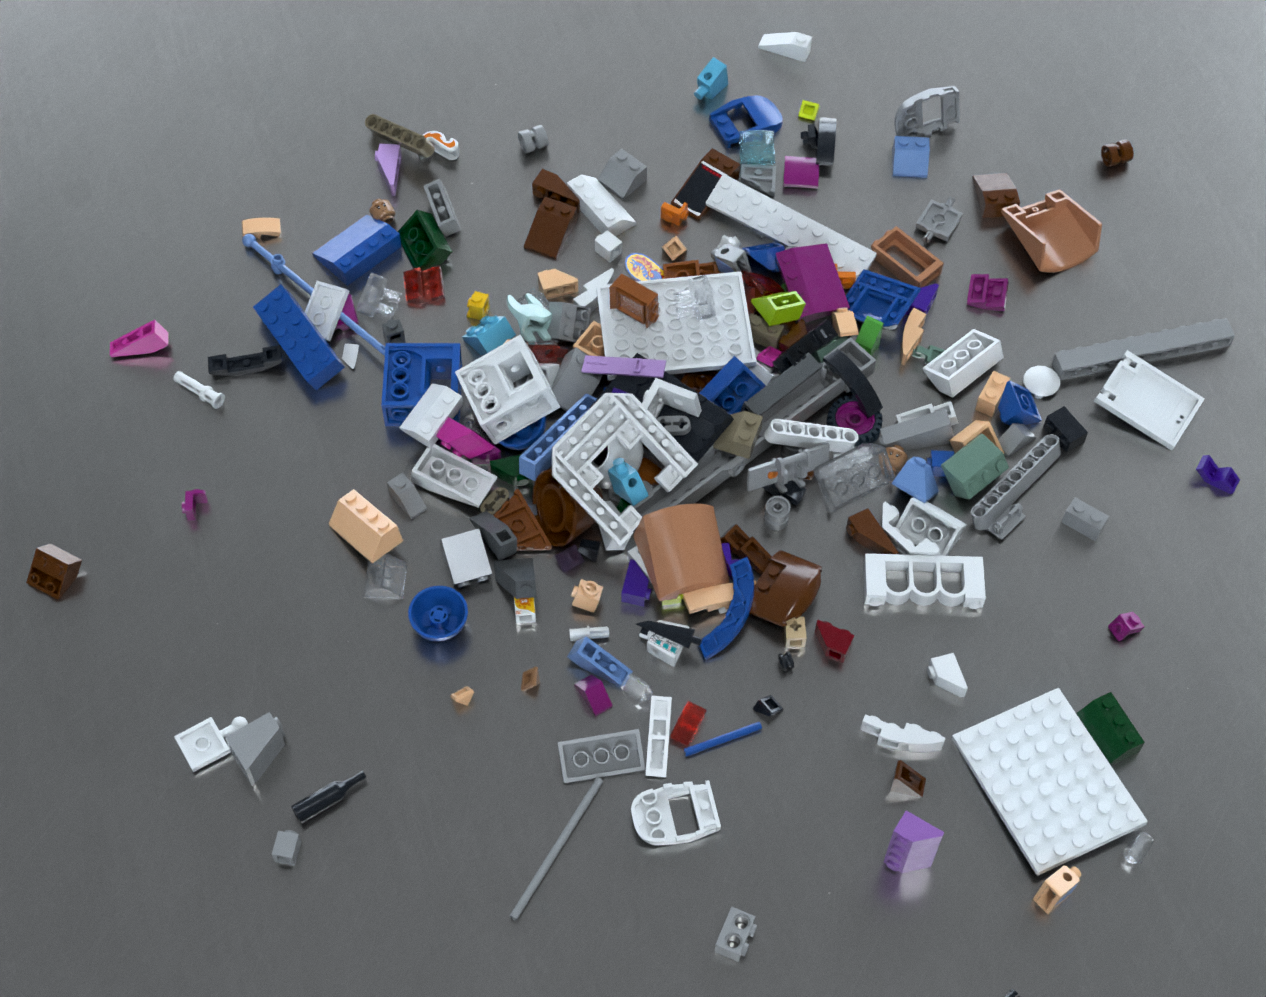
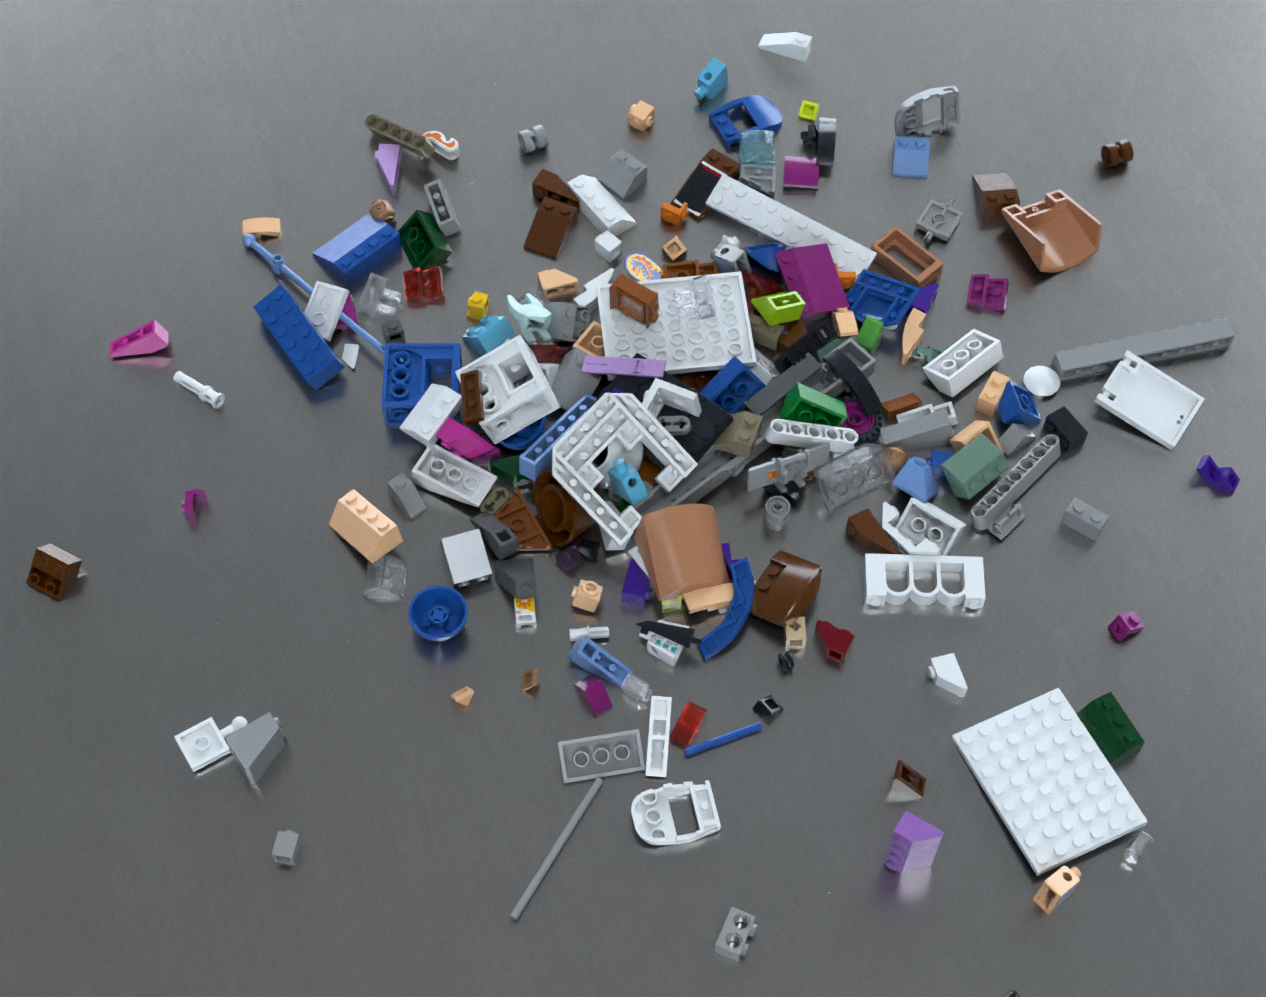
(245, 364): black slope -> none
(324, 798): black piece -> none
(472, 397): none -> reddish brown plate
(641, 115): none -> light nougat brick
(748, 547): reddish brown slope -> none
(768, 355): dark pink tile -> none
(812, 406): none -> green slope
(900, 405): none -> dark orange slope
(909, 739): white slope -> none

